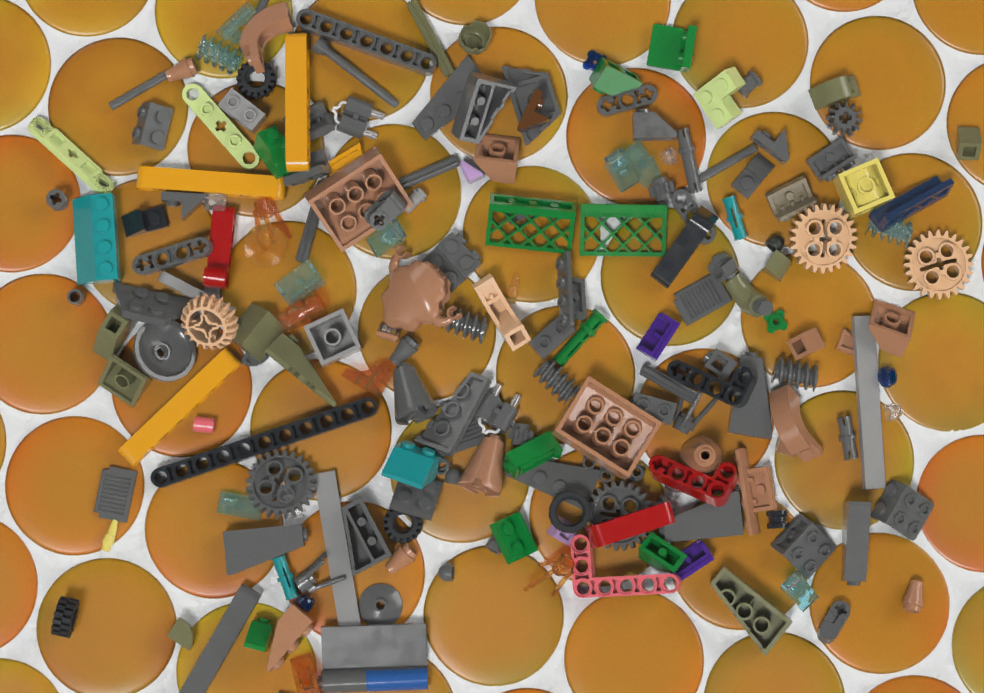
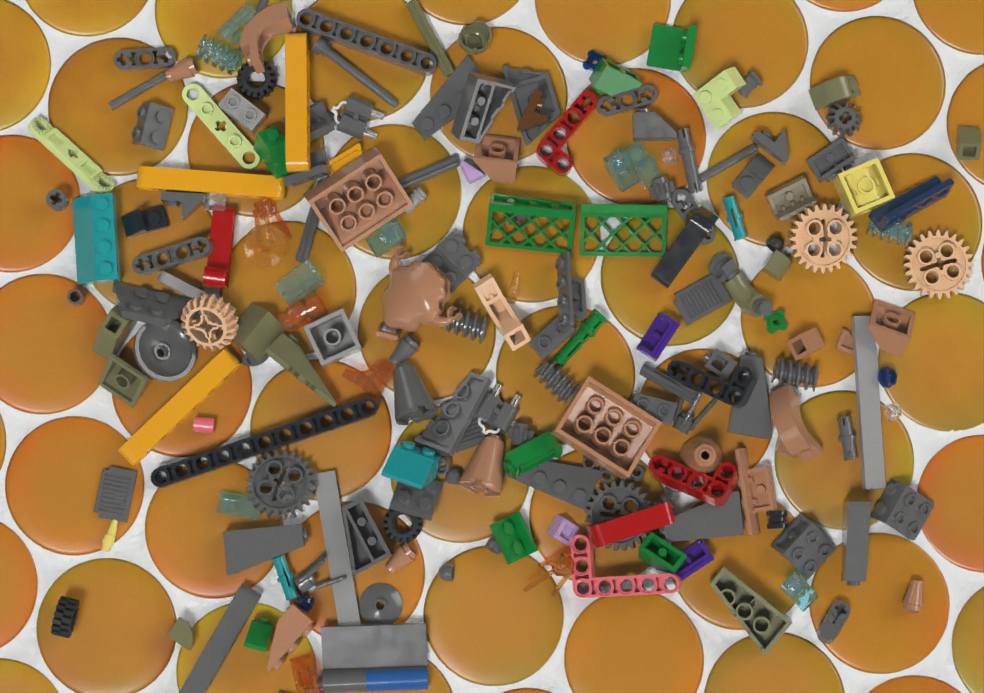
(130, 65): none -> dark grey beam
(386, 208): dark grey piece -> none
(569, 130): none -> red beam
(585, 514): black tyre -> none

